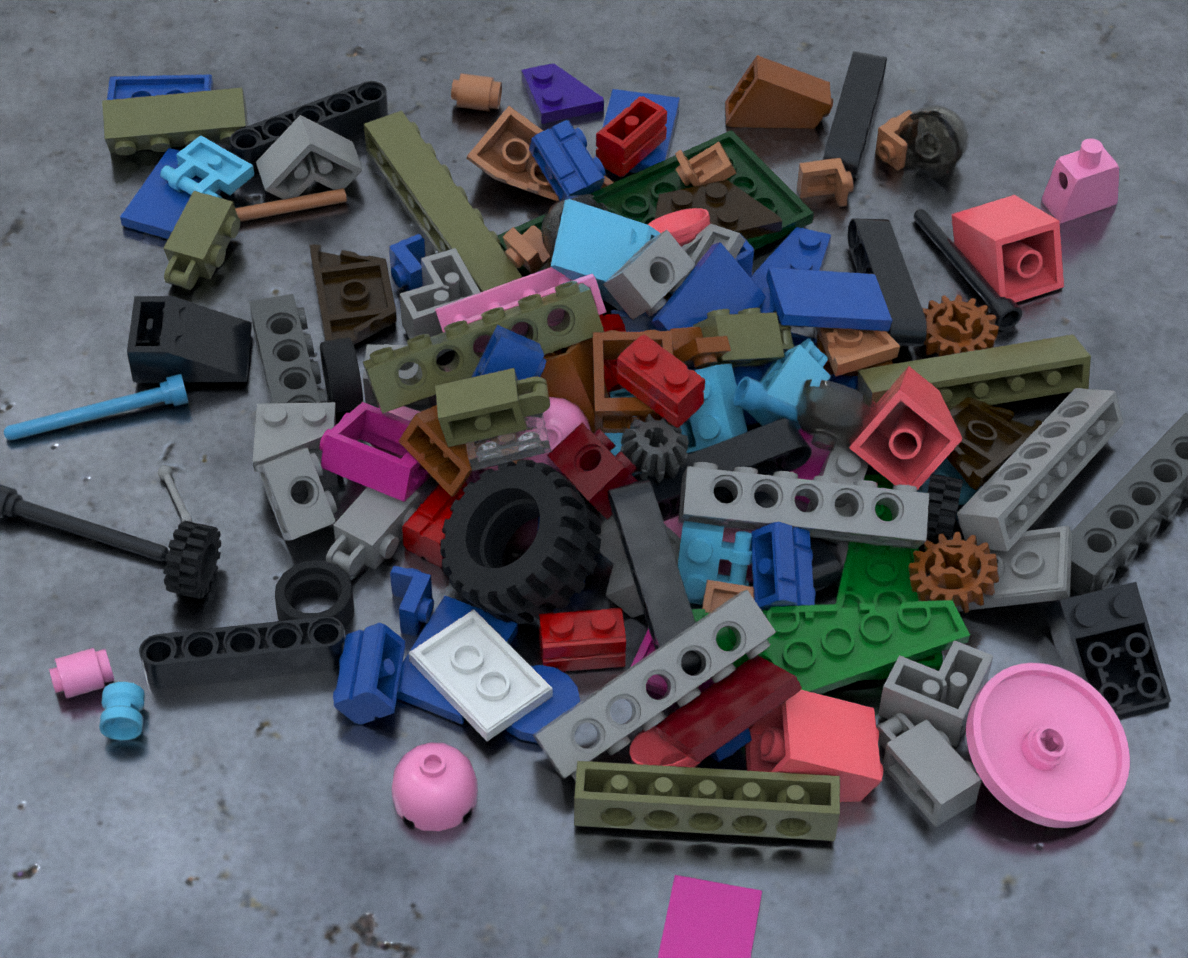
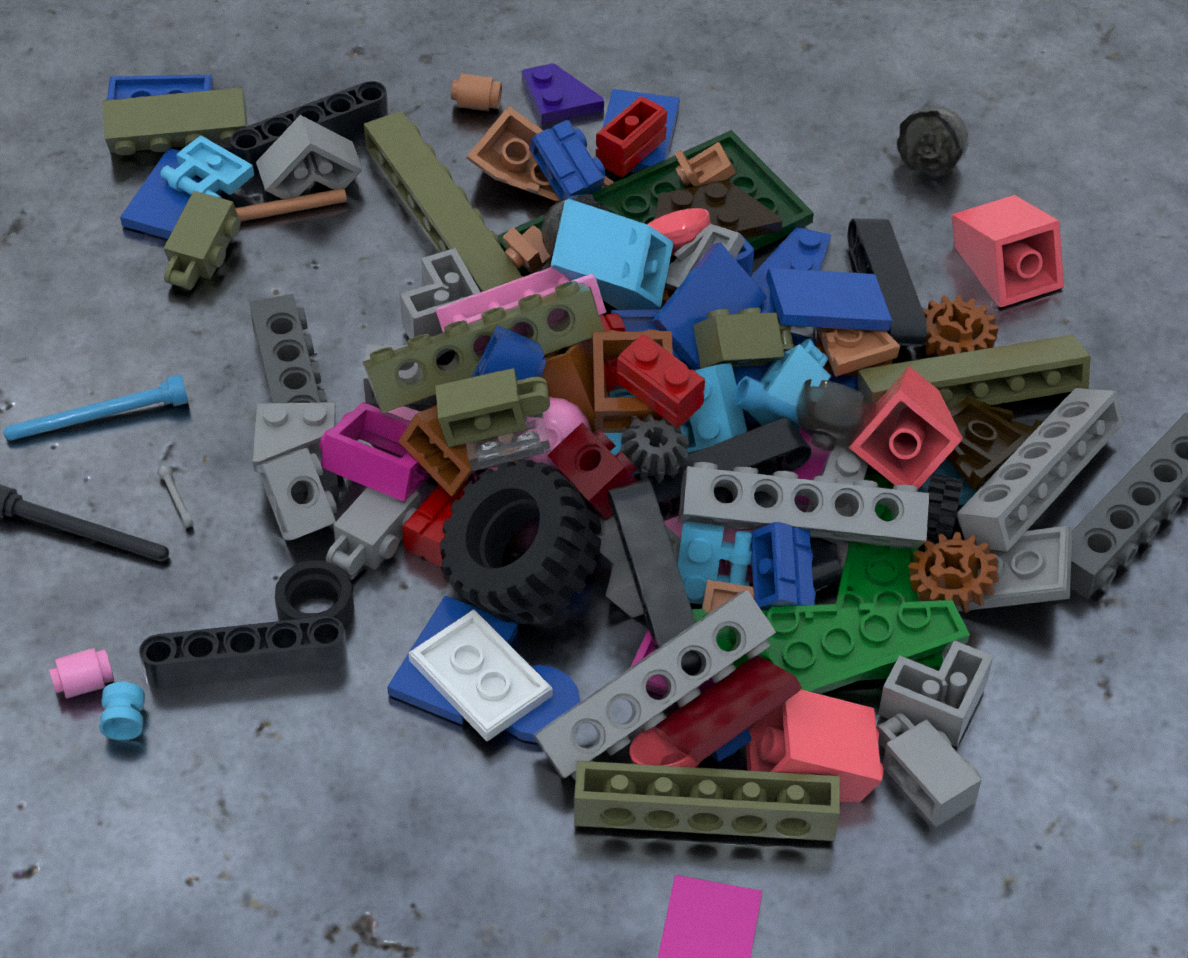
(186, 339): black slope -> none
(192, 559): black tyre -> none
(341, 373): black tyre -> none
(352, 294): dark brown wing -> none
(369, 673): blue brick -> none
(406, 262): blue bracket -> none
(417, 597): blue bracket -> none
(434, 786): bright pink cylinder -> none
(583, 639): red brick -> none
(650, 275): light grey brick -> none
(695, 350): dark orange bracket -> none
(777, 98): dark orange slope -> none
(825, 178): nougat bracket -> none
(856, 110): black beam -> none
(889, 144): nougat bracket -> none
(1004, 308): black piece -> none
(1047, 745): bright pink dish -> none
(1082, 182): bright pink torso -> none
(1110, 646): black slope -> none

